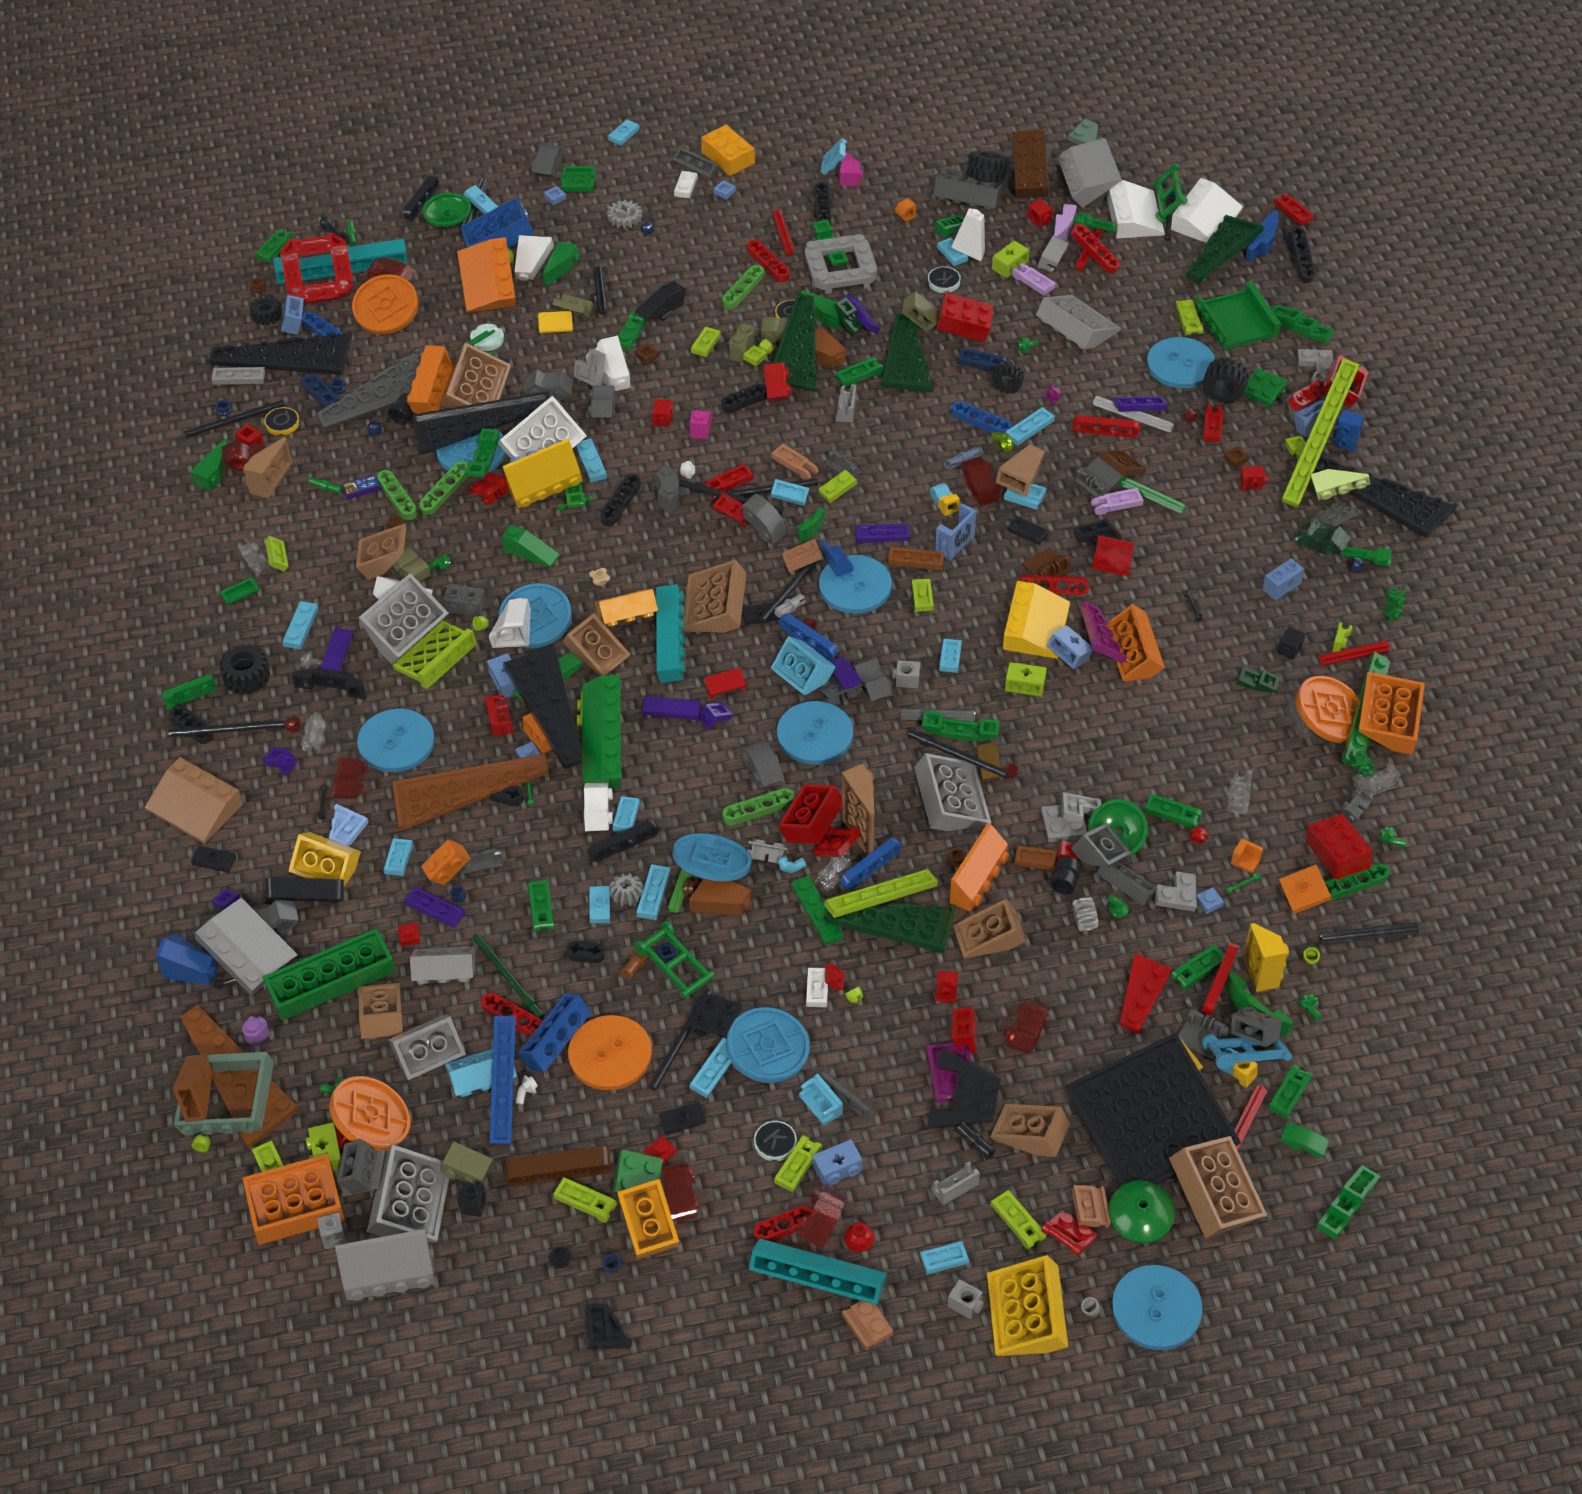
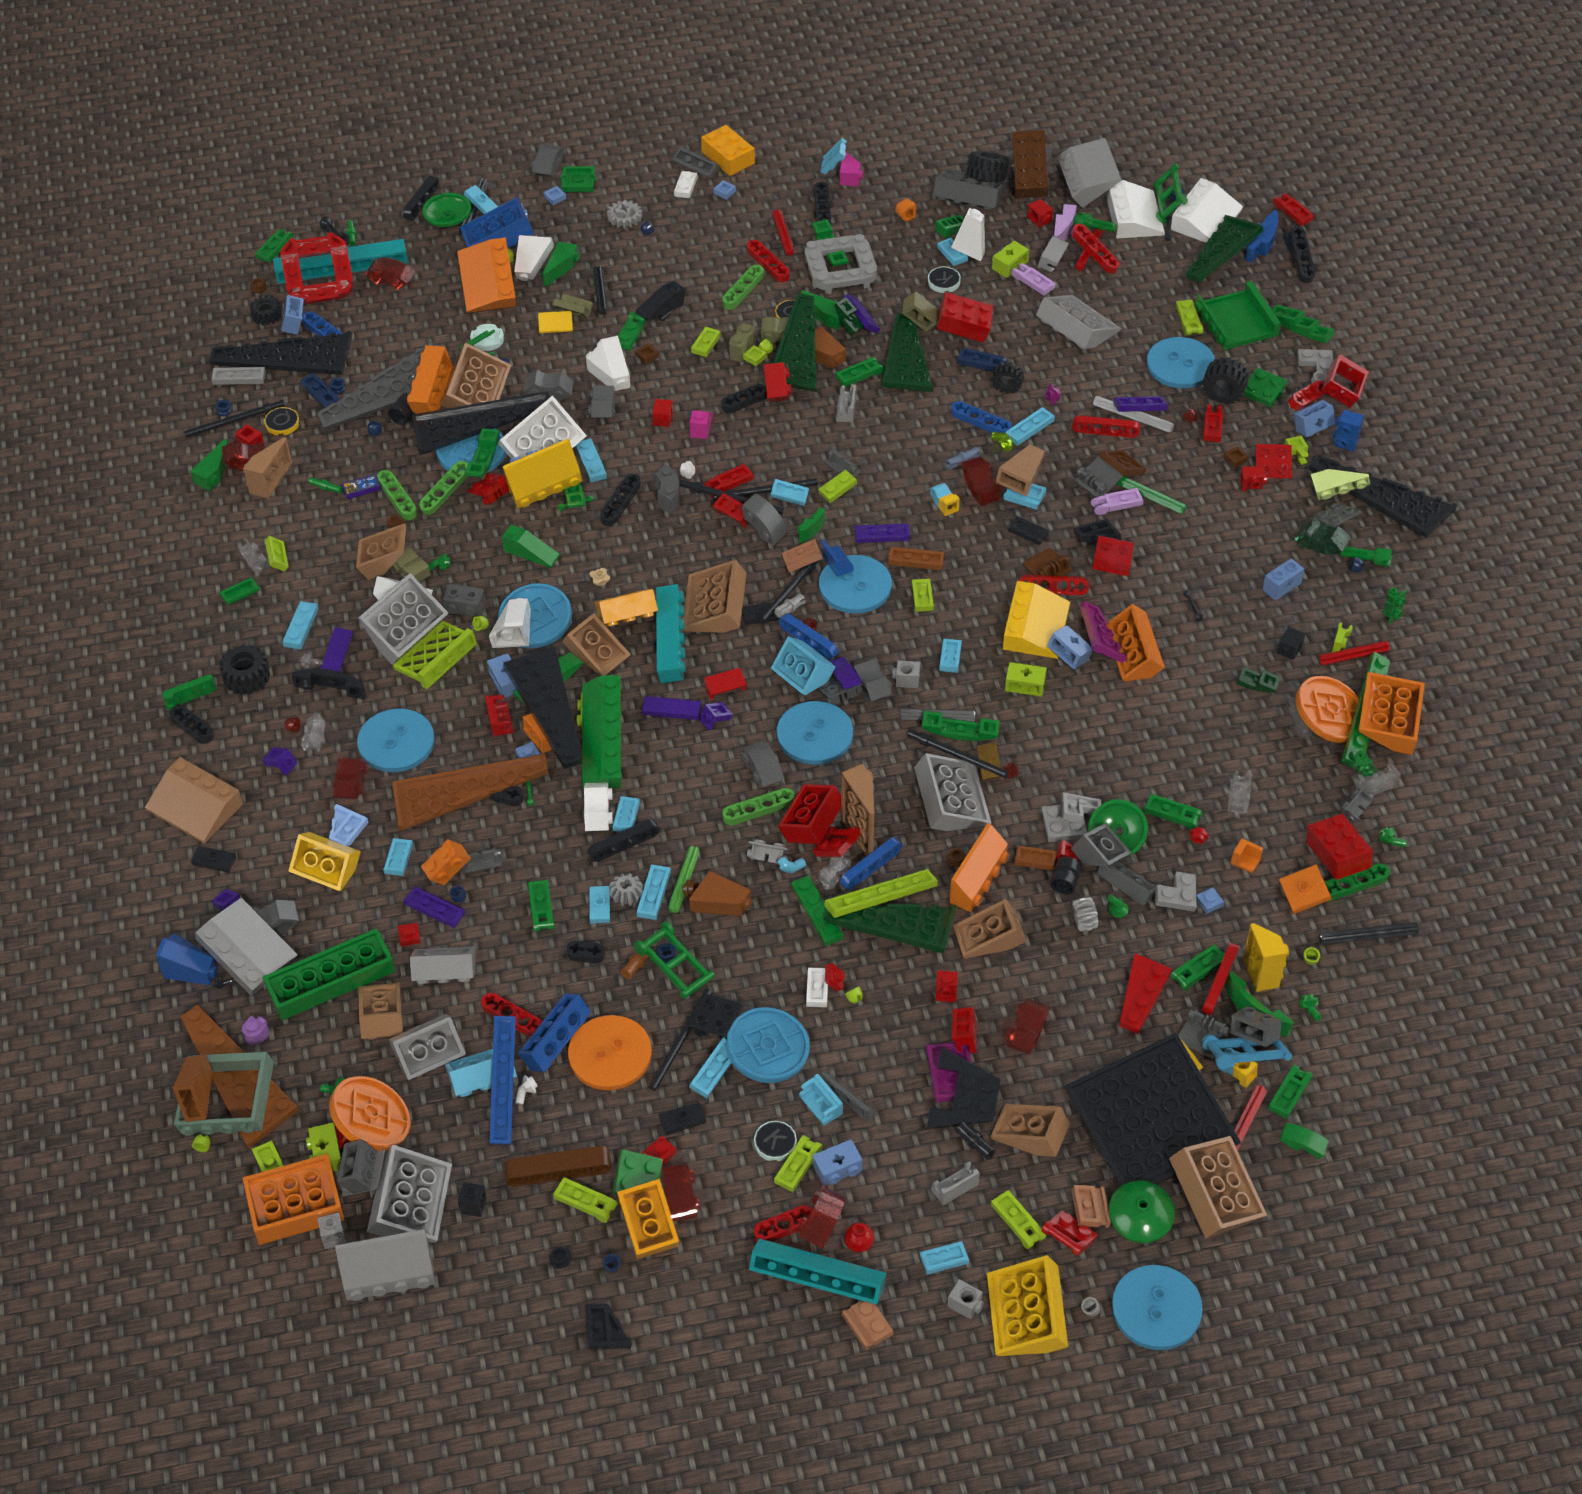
(187, 731): black bar -> none
(302, 890): black beam -> none
(321, 815): black hinge -> none
(385, 304): orange plate -> none
(466, 1164): olive brick -> none
(528, 1001): dark green bar -> none
(591, 371): light grey plate -> none
(623, 132): medium azure plate -> none
(712, 857): dark azure plate -> none
(794, 461): nougat hinge -> none
(954, 540): medium blue panel -> none
(1023, 344): green plate -> none
(1084, 132): sand green wing -> none
(1256, 877): green hinge -> none
(1275, 460): none -> red hinge
(1320, 433): lime plate -> none
(1348, 1202): green slope -> none

